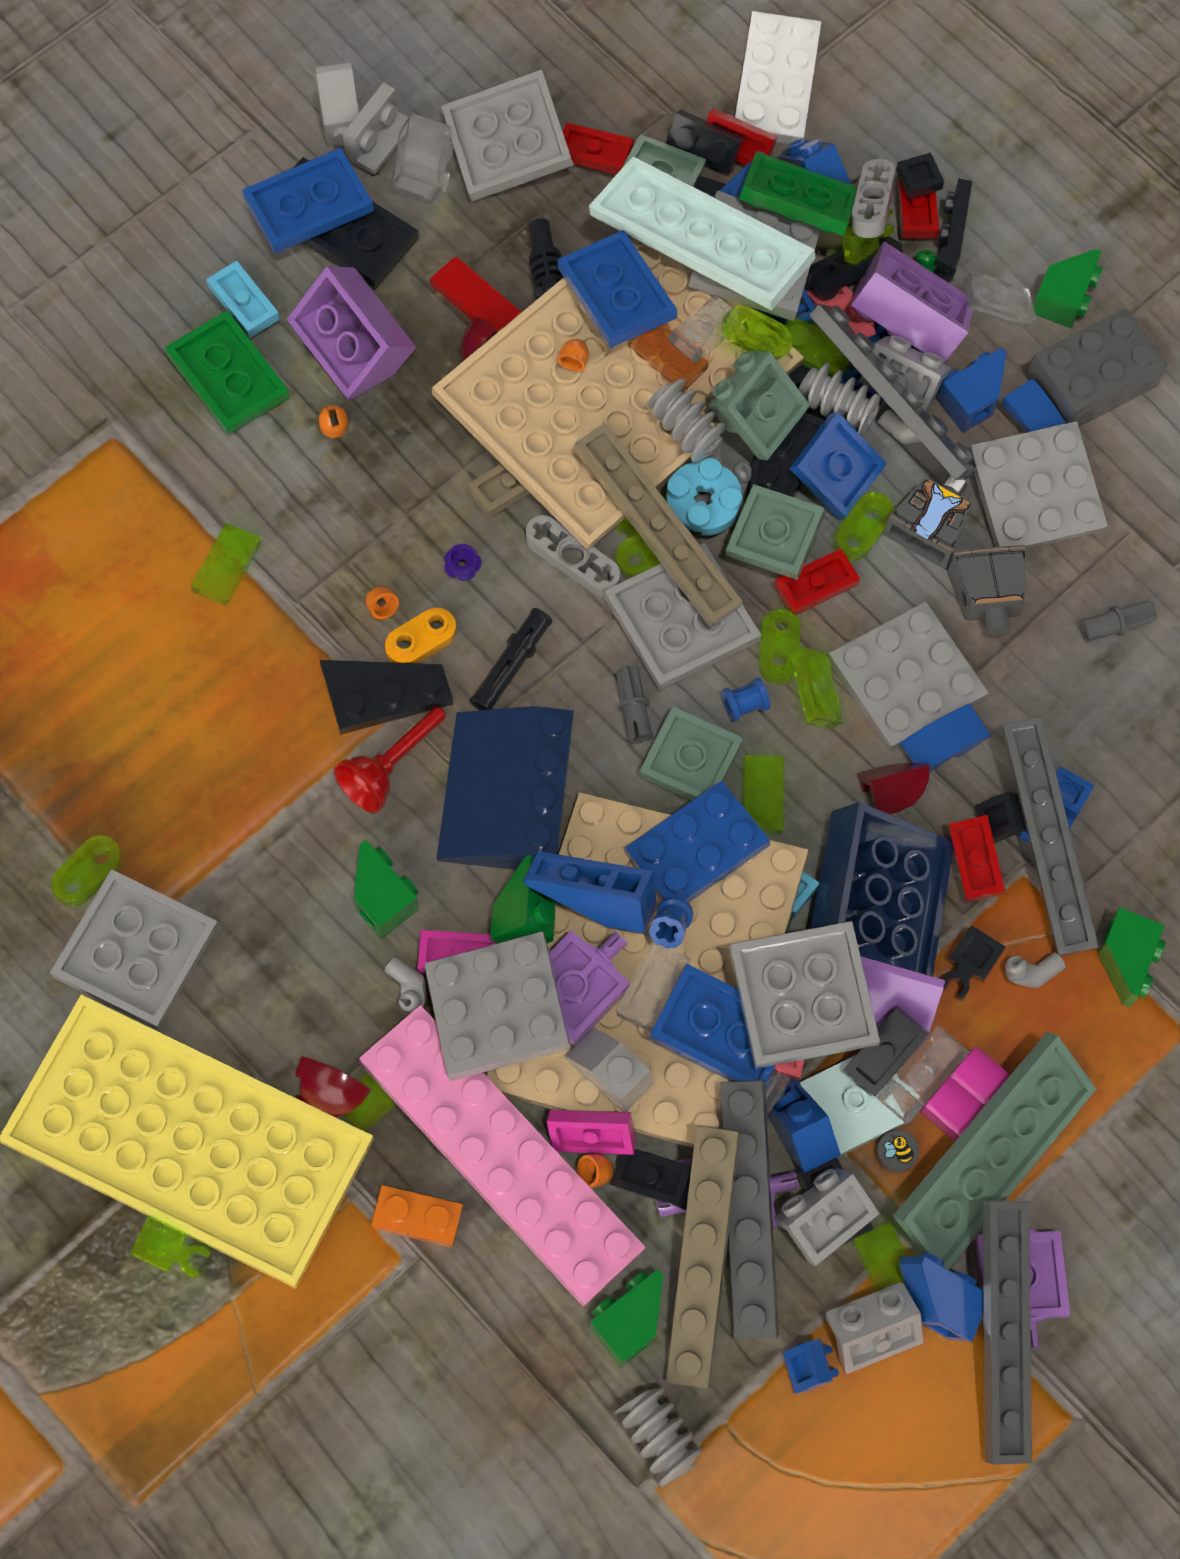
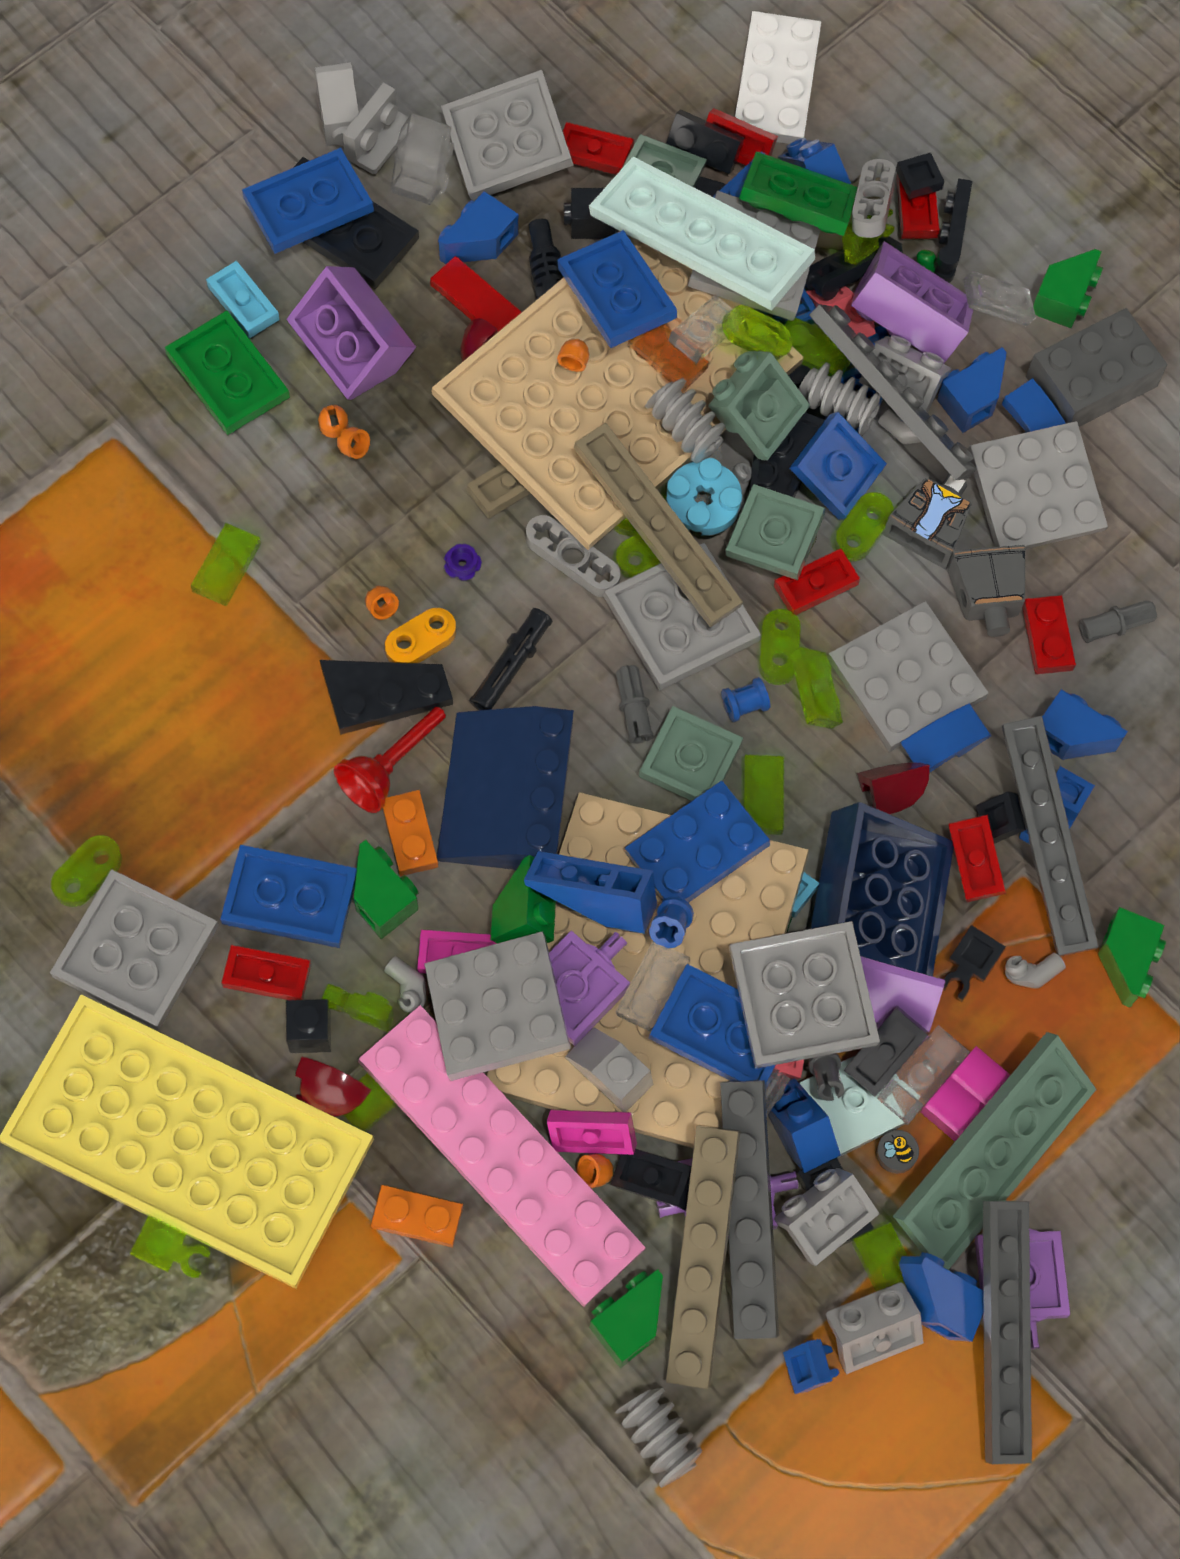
(266, 973): none -> red plate
(289, 896): none -> blue plate
(308, 1026): none -> black brick
(357, 436): none -> orange hinge
(368, 1009): none -> clear neon green plate
(409, 833): none -> orange plate
(480, 232): none -> blue slope
(578, 215): none -> black brick
(827, 1075): none -> dark grey axle
(1048, 635): none -> red plate
(1079, 730): none -> blue slope

